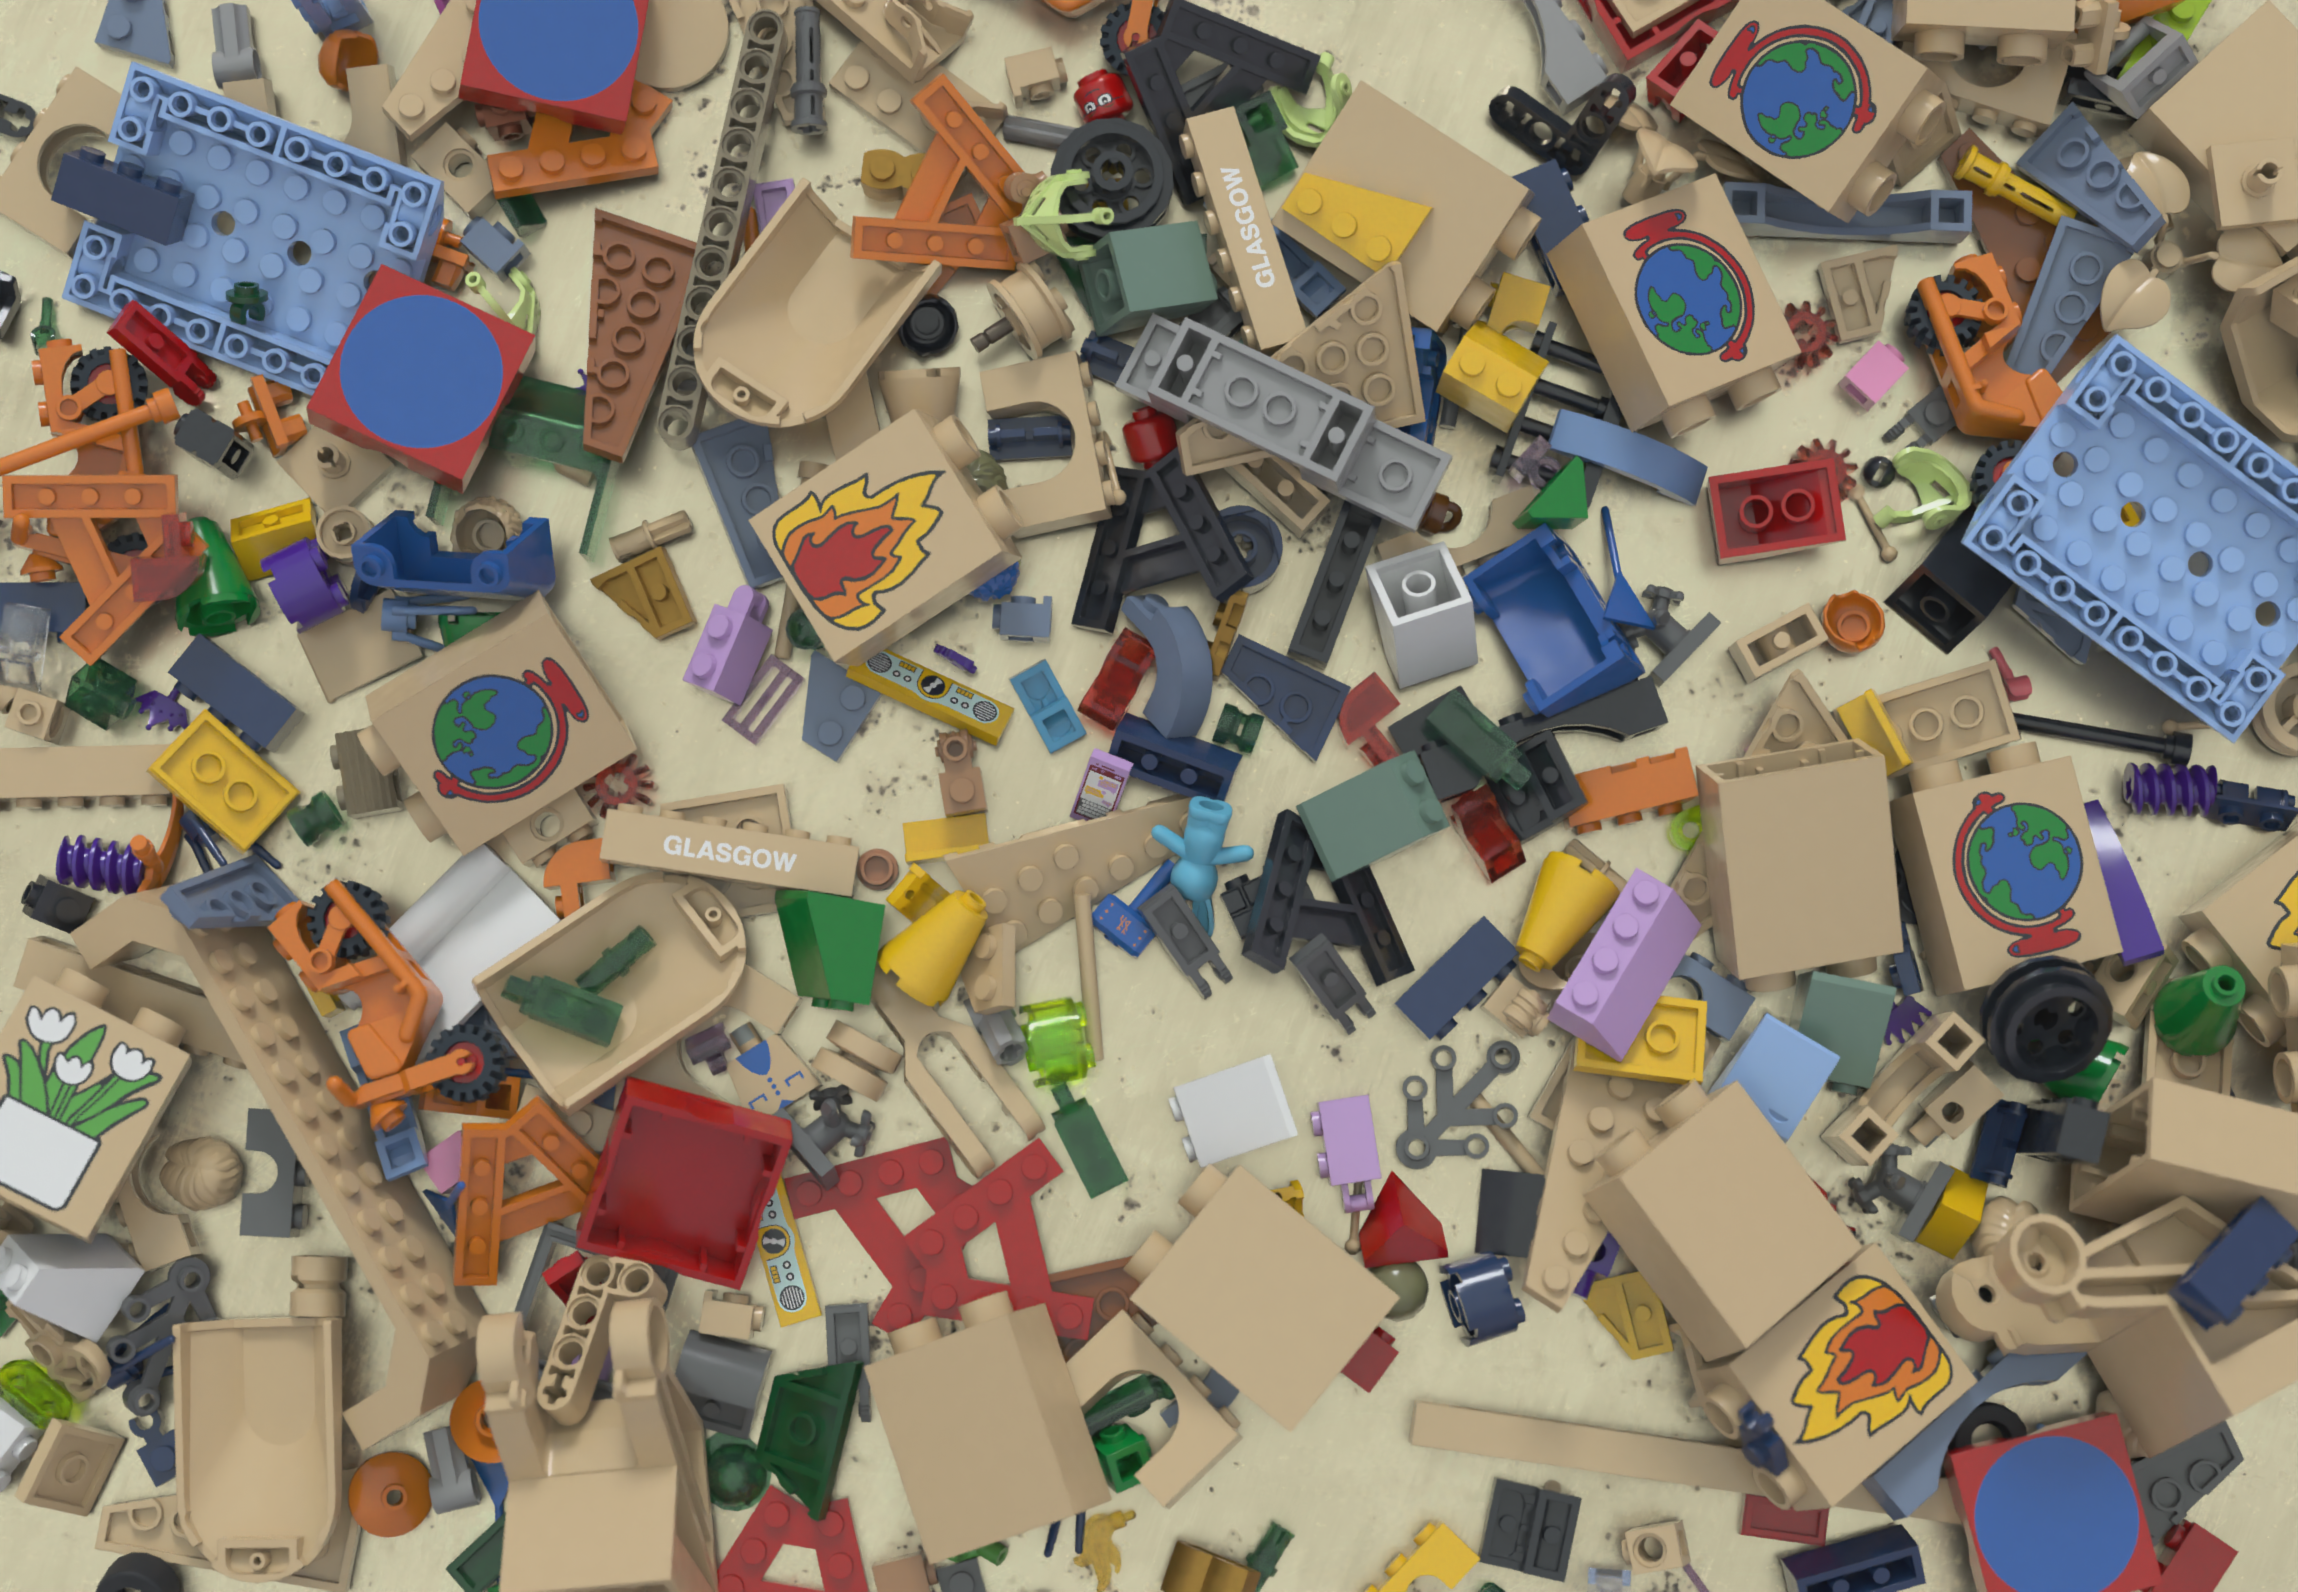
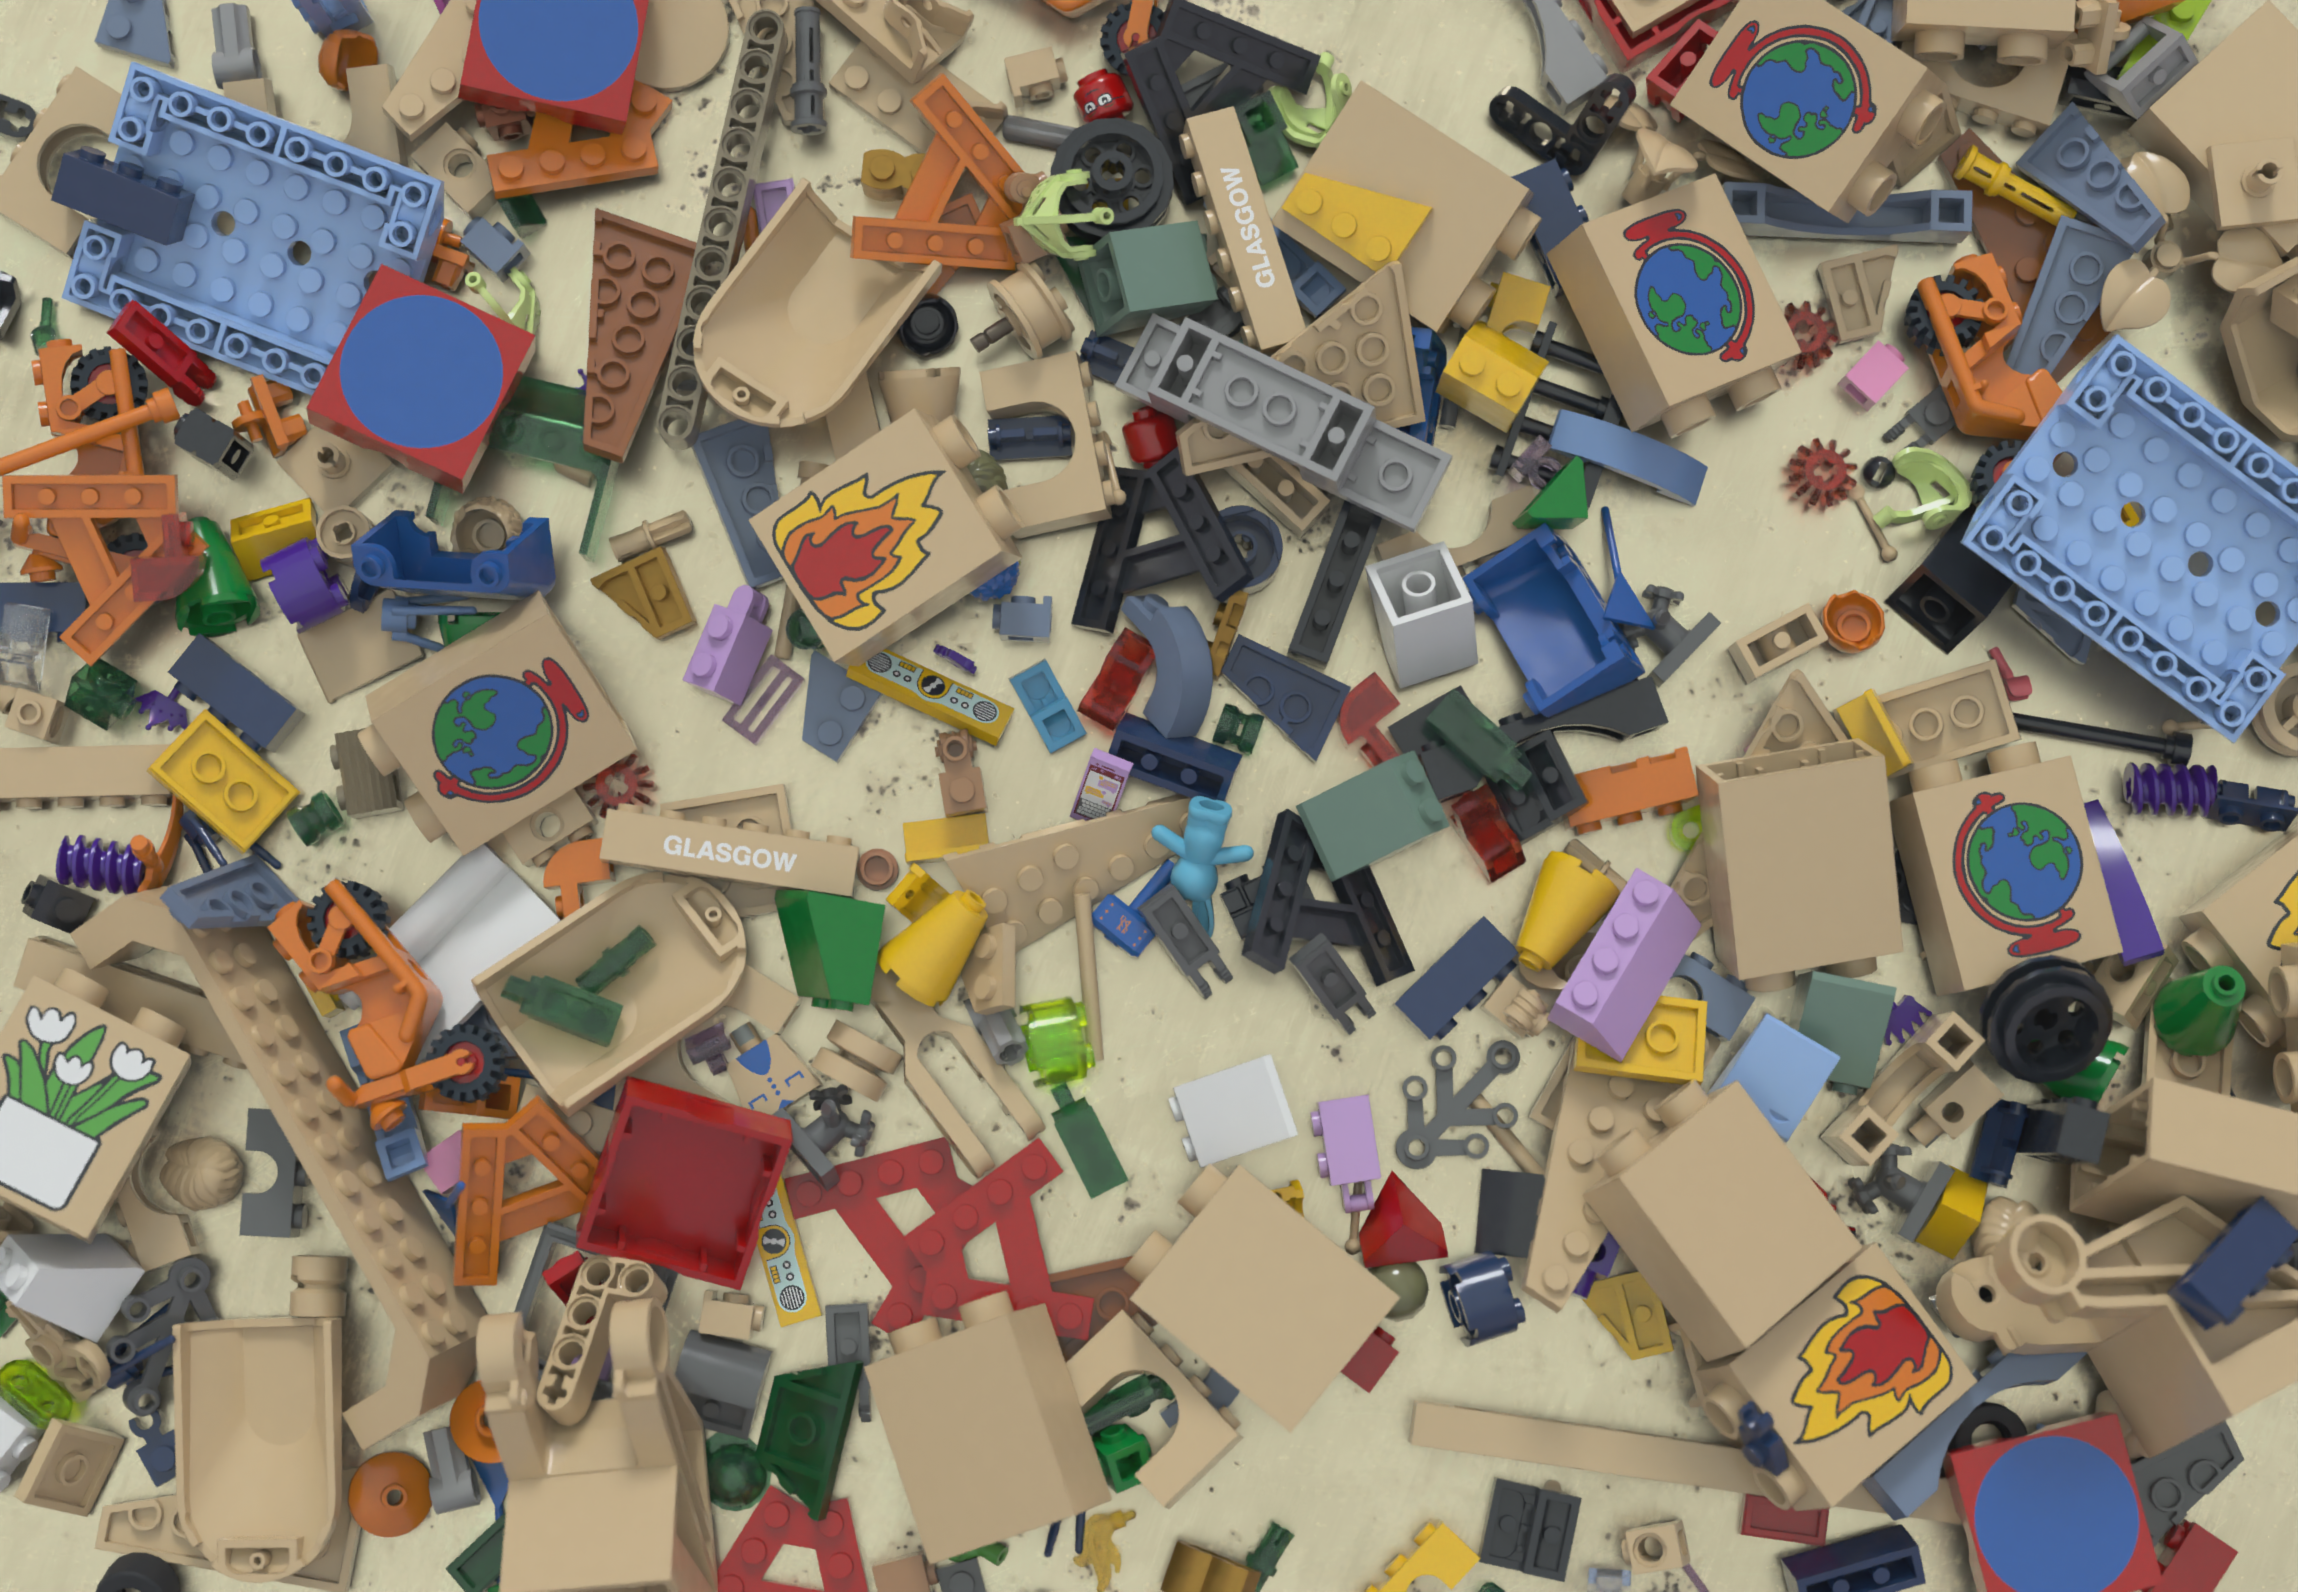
(246, 296): dark green plate -> none
(1436, 512): reddish brown tile -> none
(1775, 510): red slope -> none
(1905, 970): dark blue plate -> none

